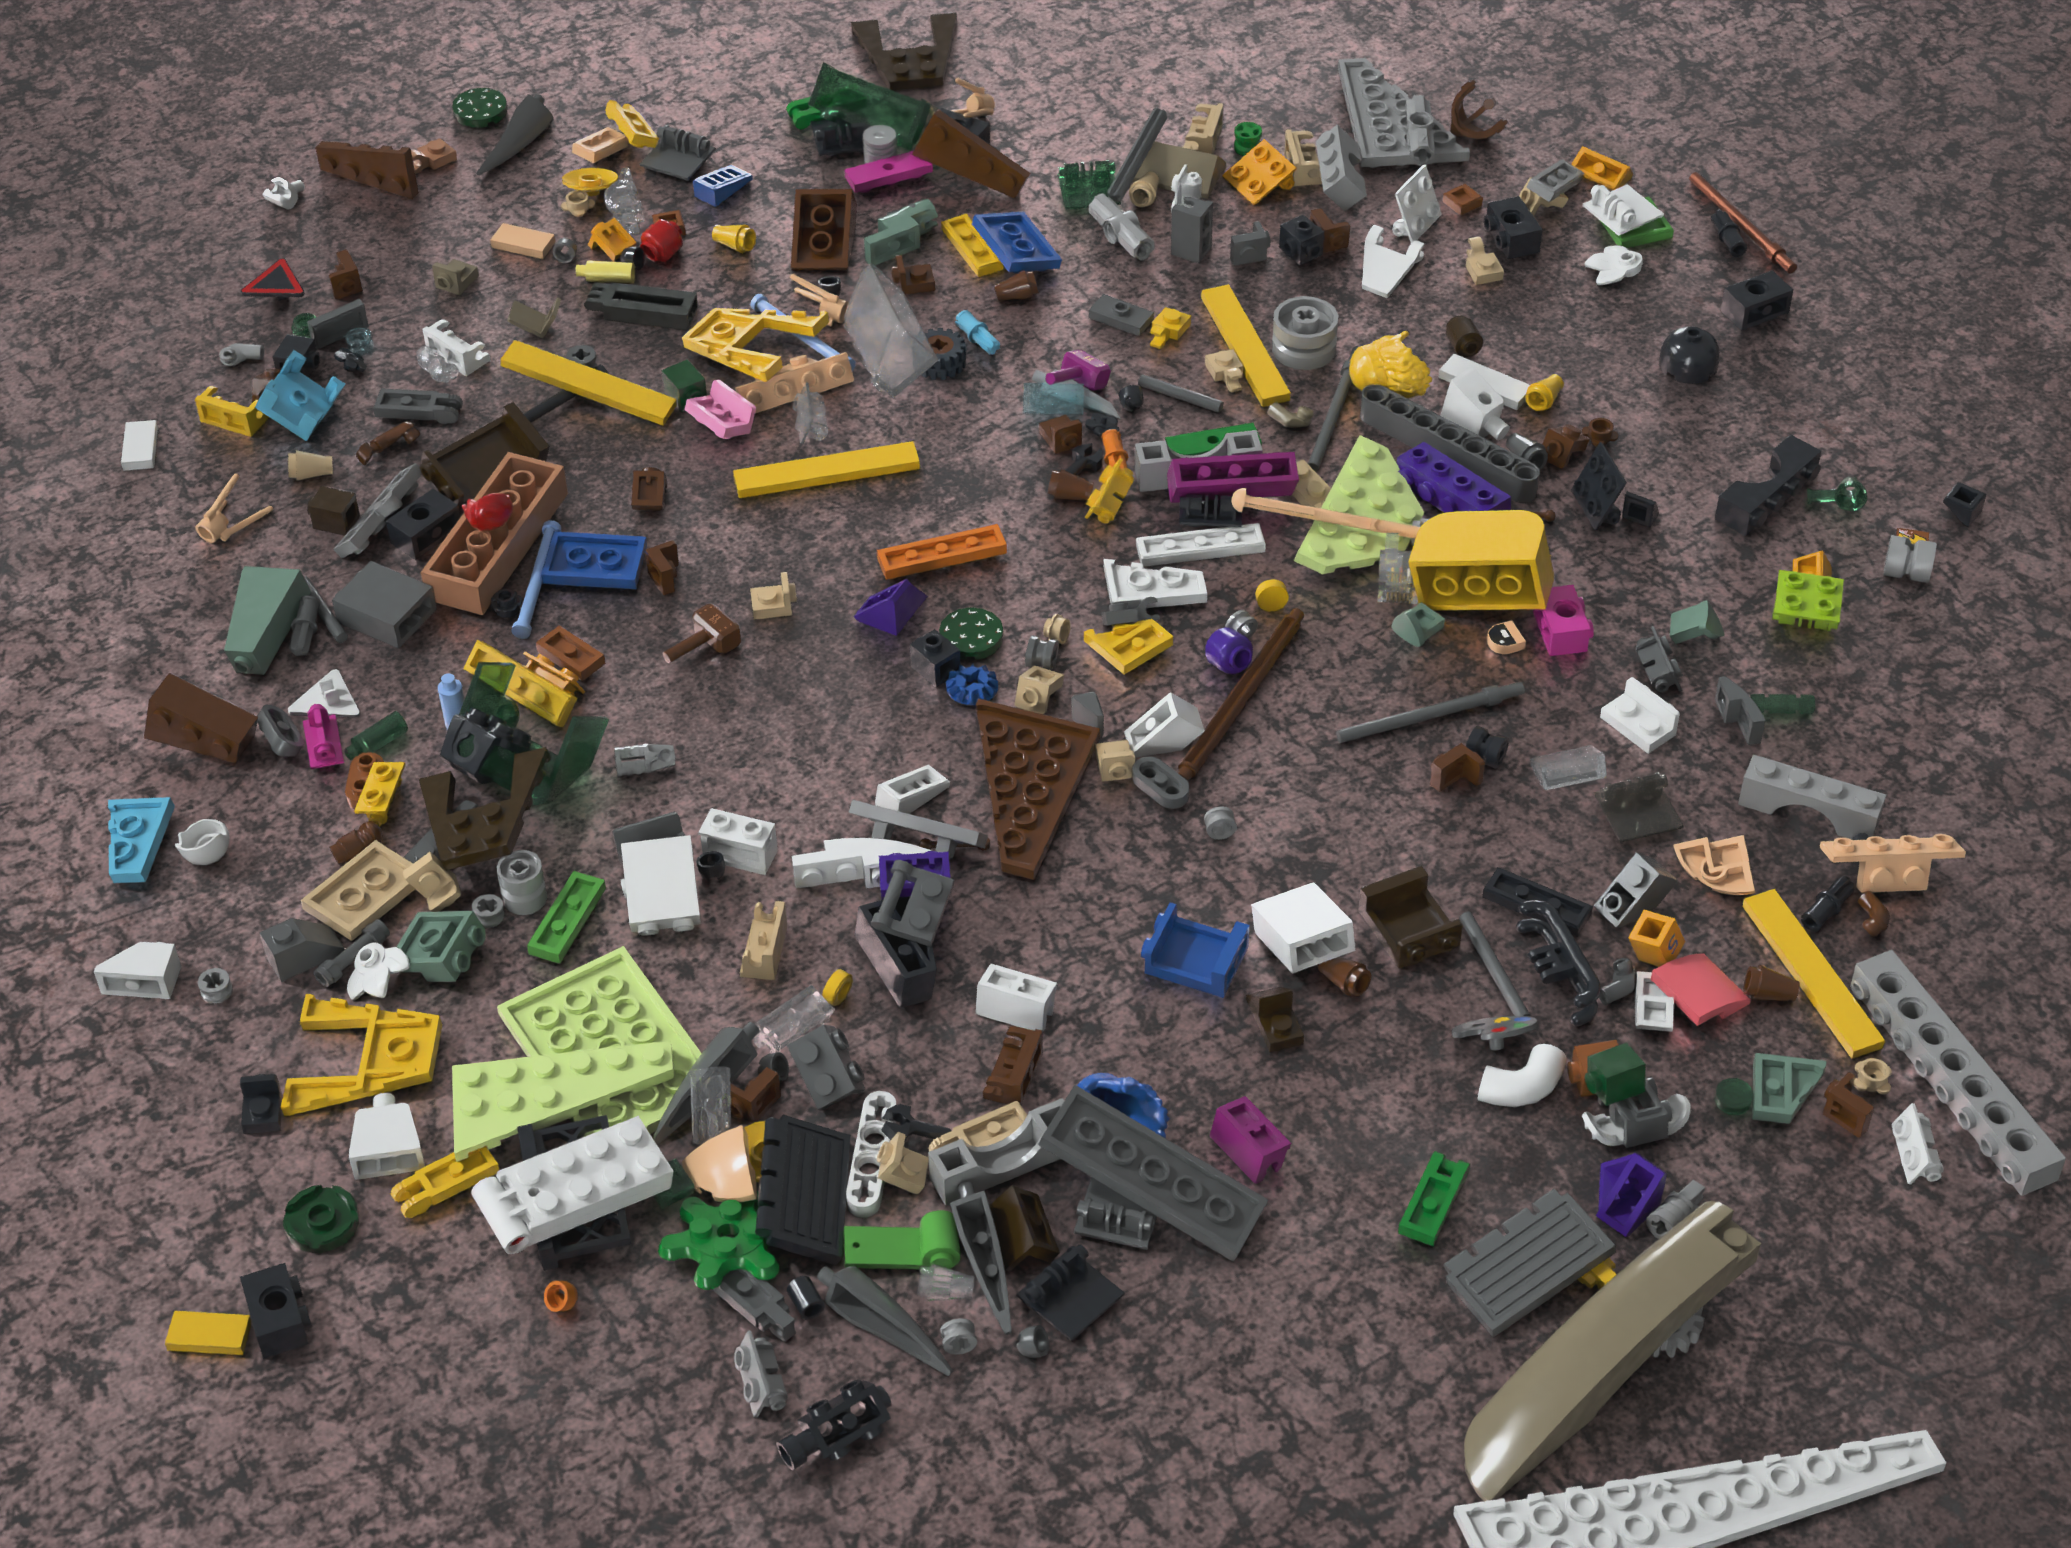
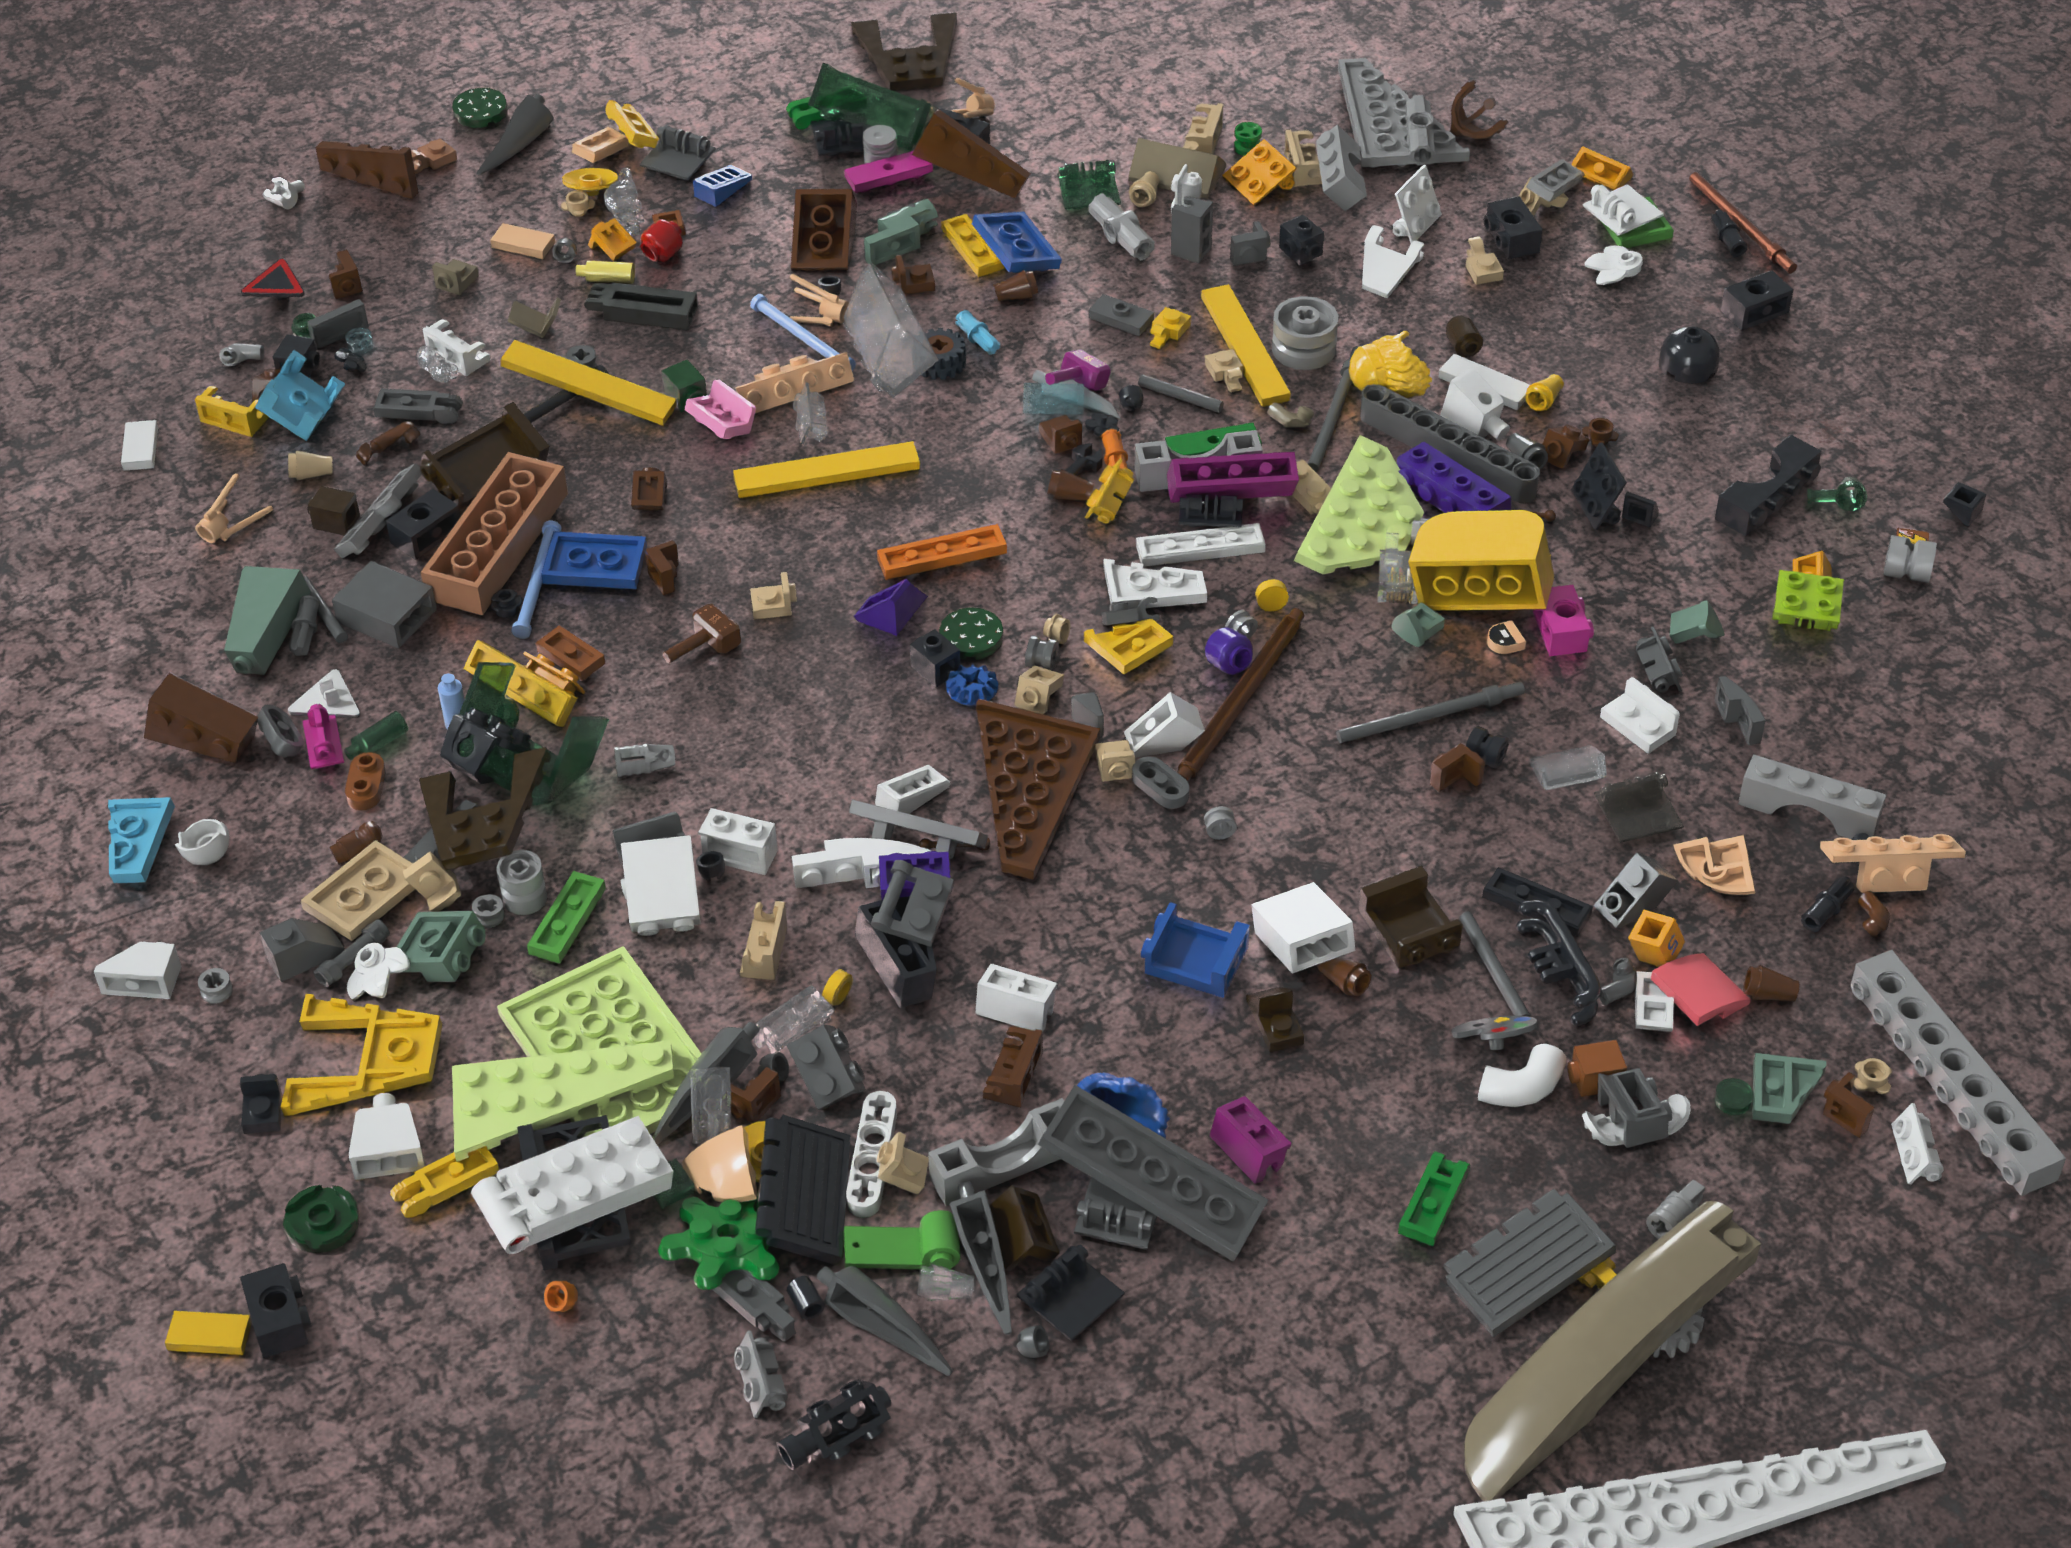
(380, 790): yellow hinge -> none
(489, 511): red hair -> none
(633, 255): black hinge -> none
(727, 331): yellow wing -> none
(736, 237): yellow cone -> none
(909, 1125): black bar -> none
(958, 1336): light grey bush -> none
(985, 1129): tan hinge -> none
(1137, 154): dark grey axle -> none
(1241, 499): light nougat bar -> none
(1335, 234): reddish brown bracket -> none
(1462, 199): dark orange tile -> none
(1615, 1074): dark green brick -> none
(1629, 1192): dark purple slope -> none
(1785, 703): clear green axle -> none
(1814, 973): yellow tile -> none

